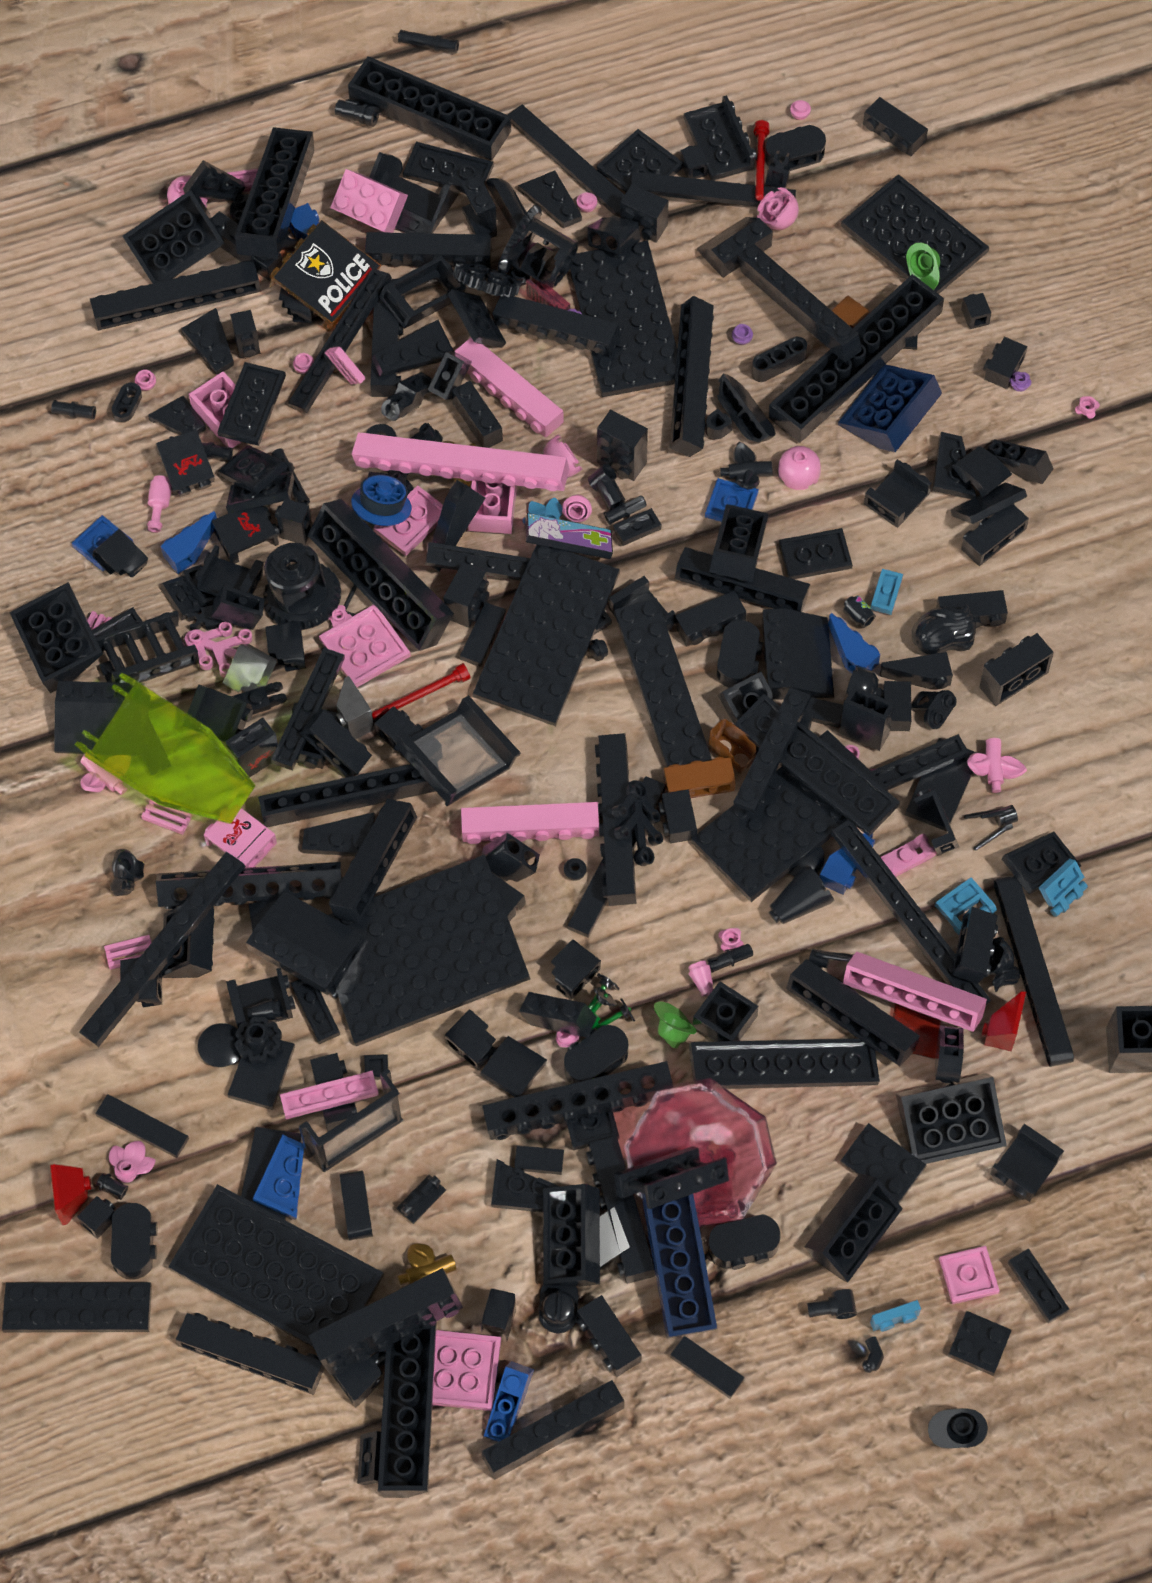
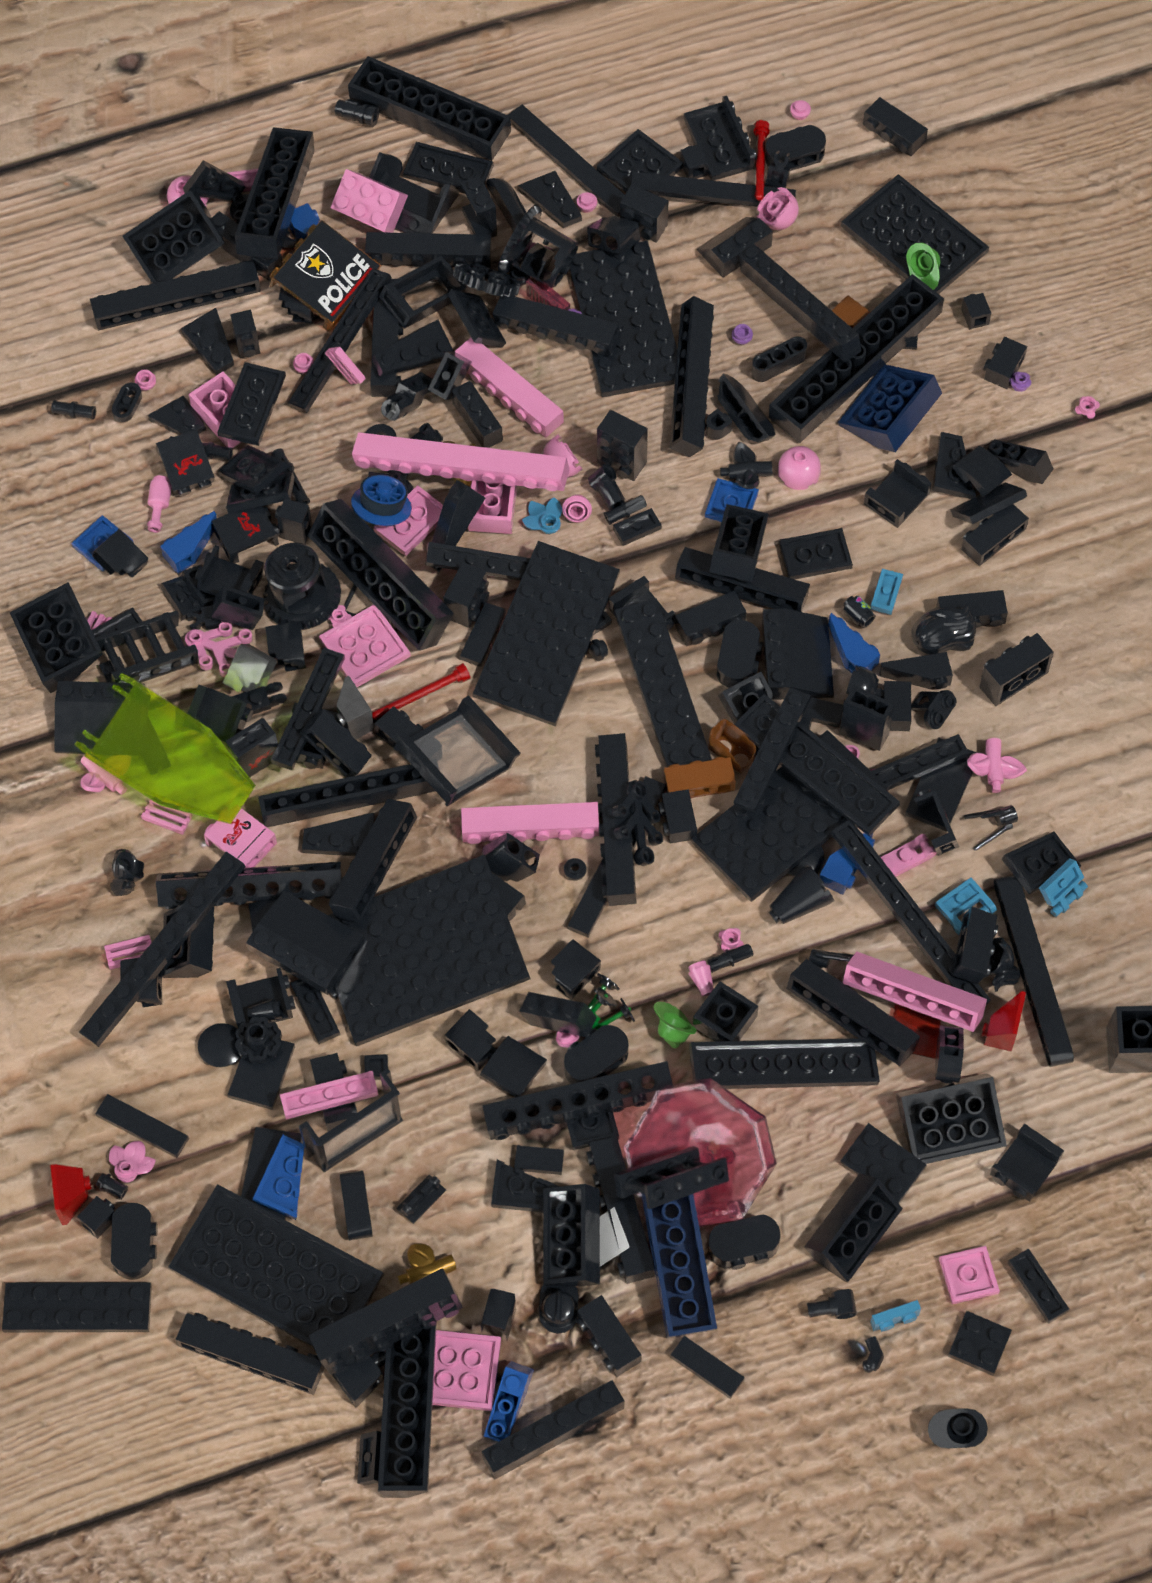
(435, 42): black pin -> none
(568, 536): tile -> none

